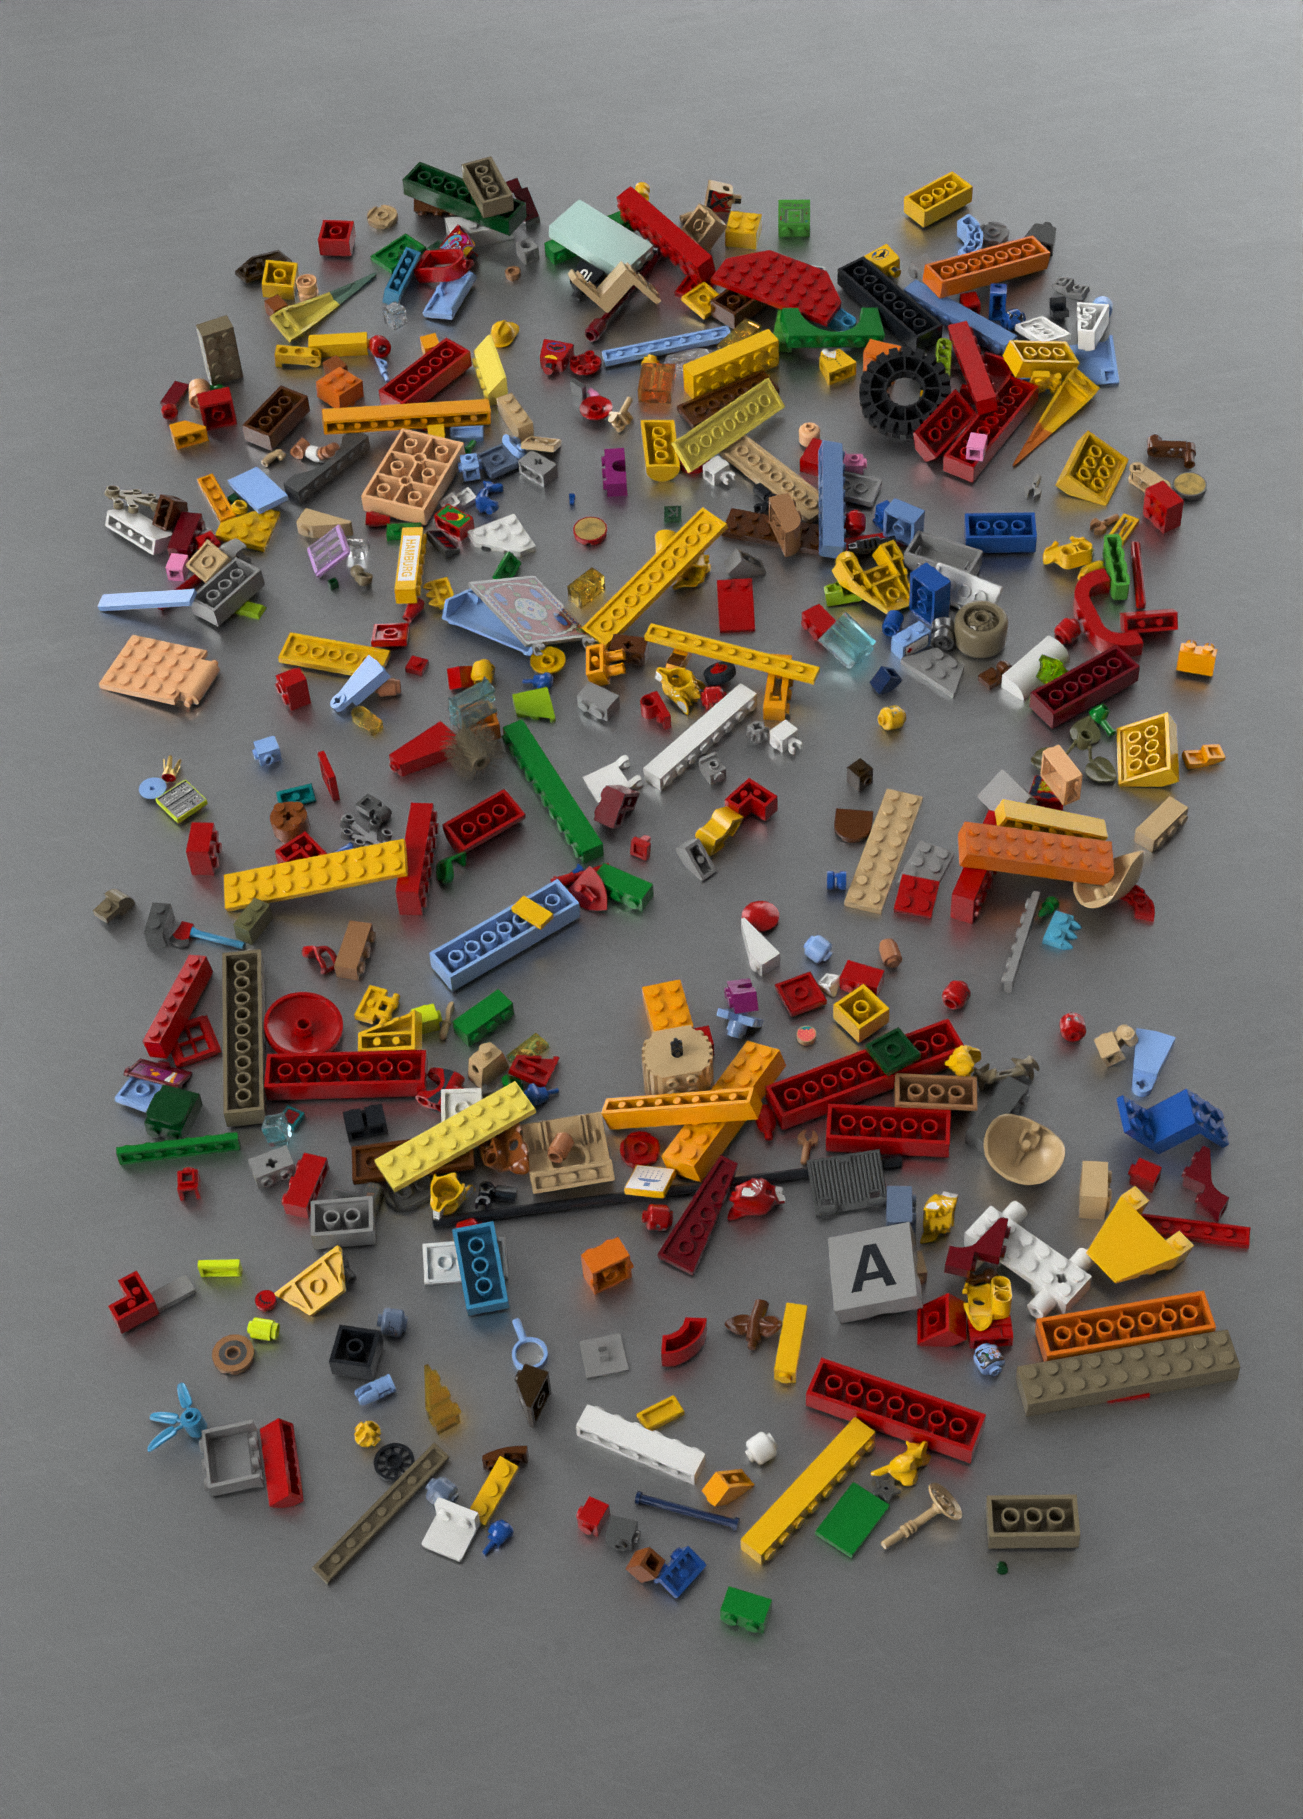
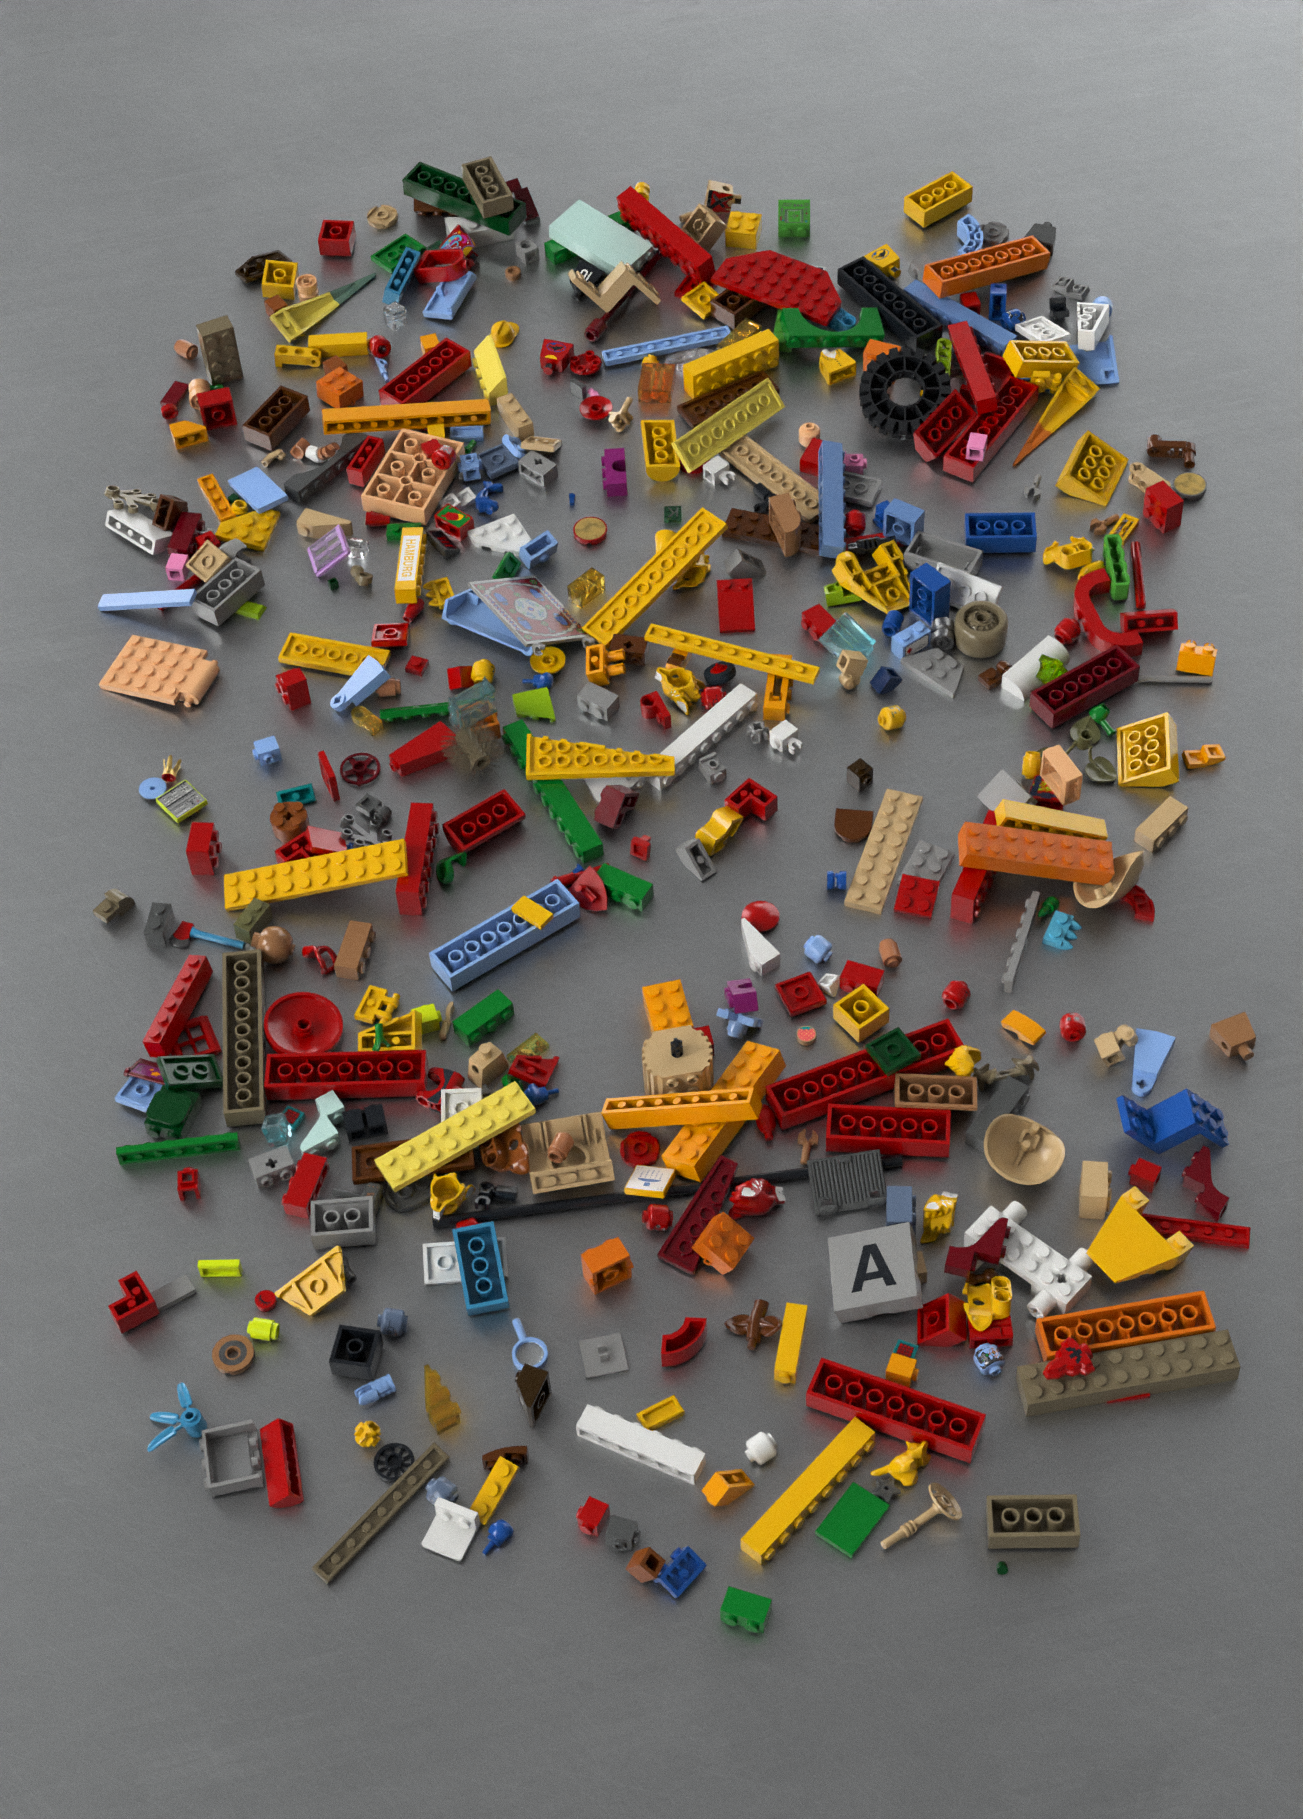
(186, 349): none -> nougat brick
(190, 1072): none -> dark green tile
(274, 943): none -> medium nougat brick
(323, 1134): none -> light aqua arch
(324, 841): none -> tile
(360, 768): none -> dark red wheel
(366, 461): none -> red brick
(379, 1037): none -> green bar
(409, 711): none -> green plate
(429, 447): none -> red tile
(443, 457): none -> red head
(538, 550): none -> light blue brick
(579, 760): none -> yellow wing
(685, 1510): dark blue bar -> none
(722, 1243): none -> orange brick
(852, 667): none -> tan brick
(902, 1370): none -> light orange brick
(906, 1349): none -> tile
(1025, 1027): none -> light orange slope
(1031, 764): none -> yellow brick
(1070, 1360): none -> red rock
(1174, 679): none -> light grey bar
(1234, 1036): none -> medium nougat torso

